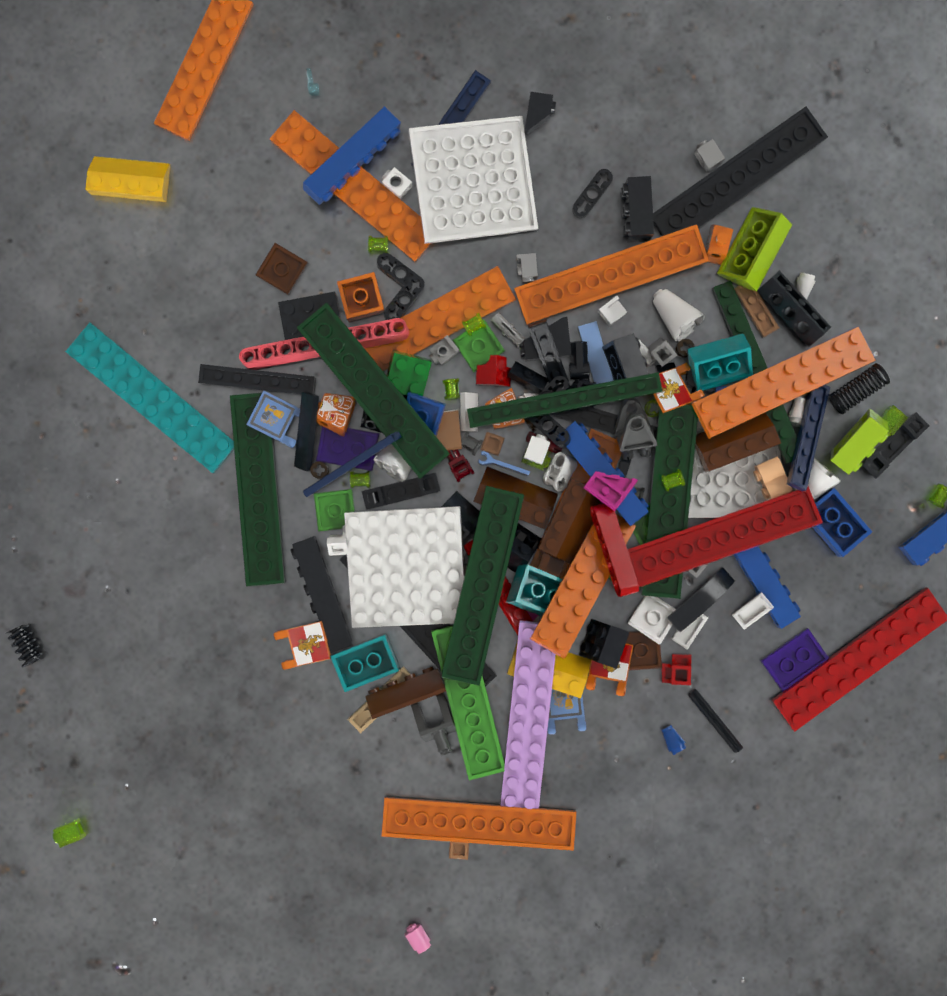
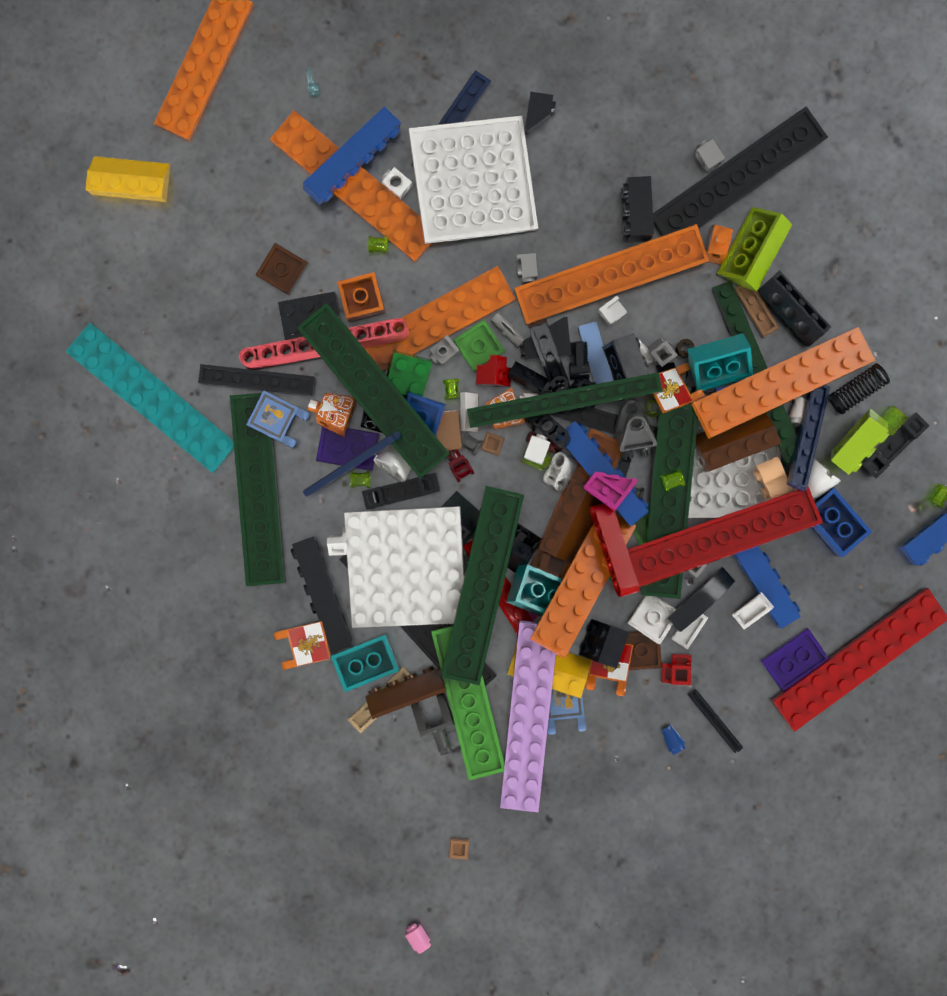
(25, 645): black piece -> none
(69, 833): clear neon green brick -> none
(306, 431): black tile -> none
(315, 466): dark brown bush -> none
(331, 508): bright green tile -> none
(405, 282): black beam -> none
(473, 324): clear neon green bush -> none
(478, 823): orange plate -> none
(490, 460): medium blue flag -> none
(537, 501): reddish brown slope -> none
(596, 179): black beam -> none
(677, 314): white cone -> none
(805, 284): white cone -> none

